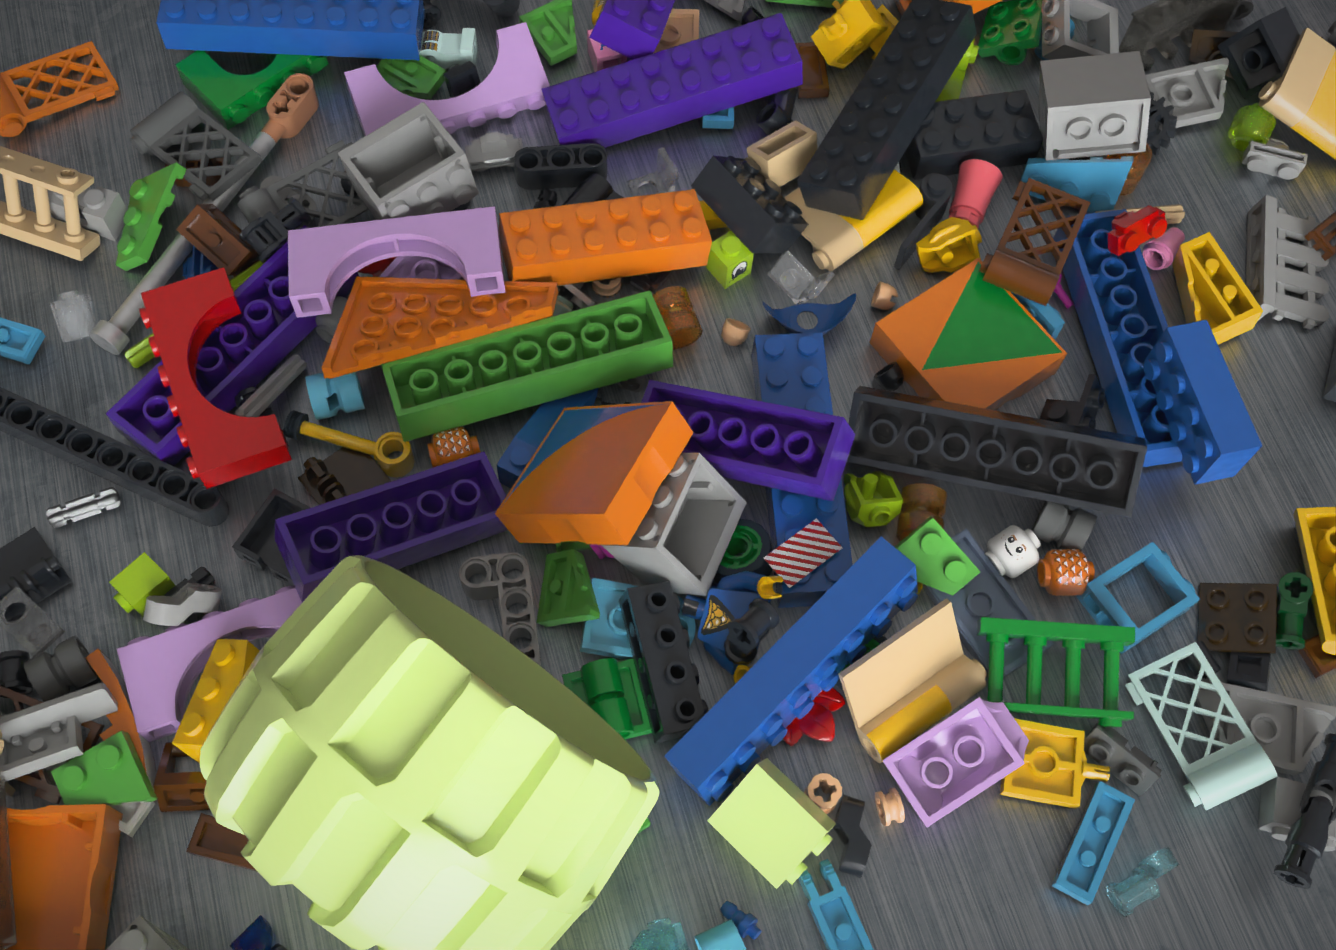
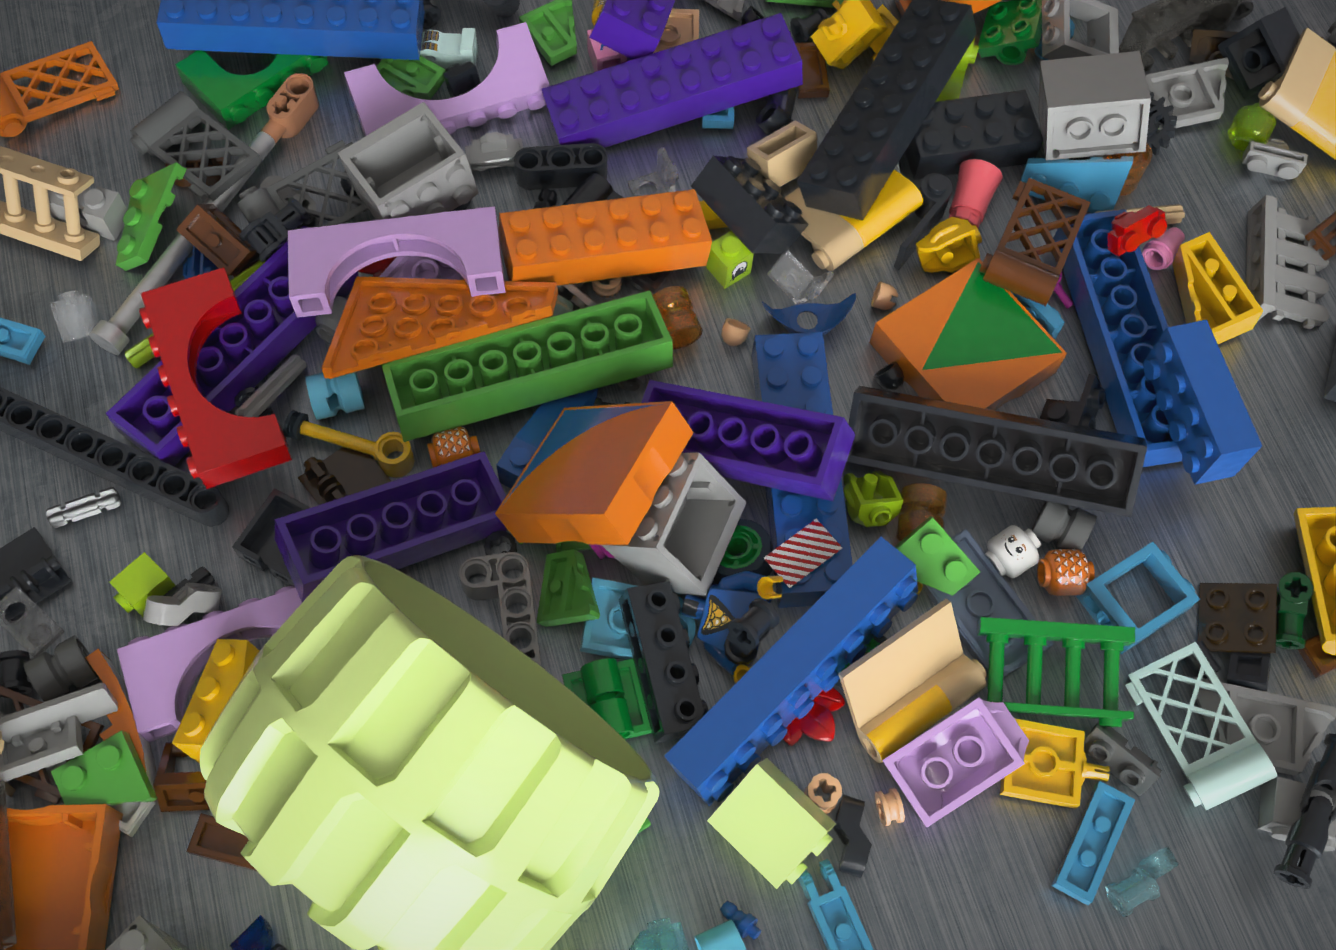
(495, 539): none -> black bush
(806, 26): none -> black bush

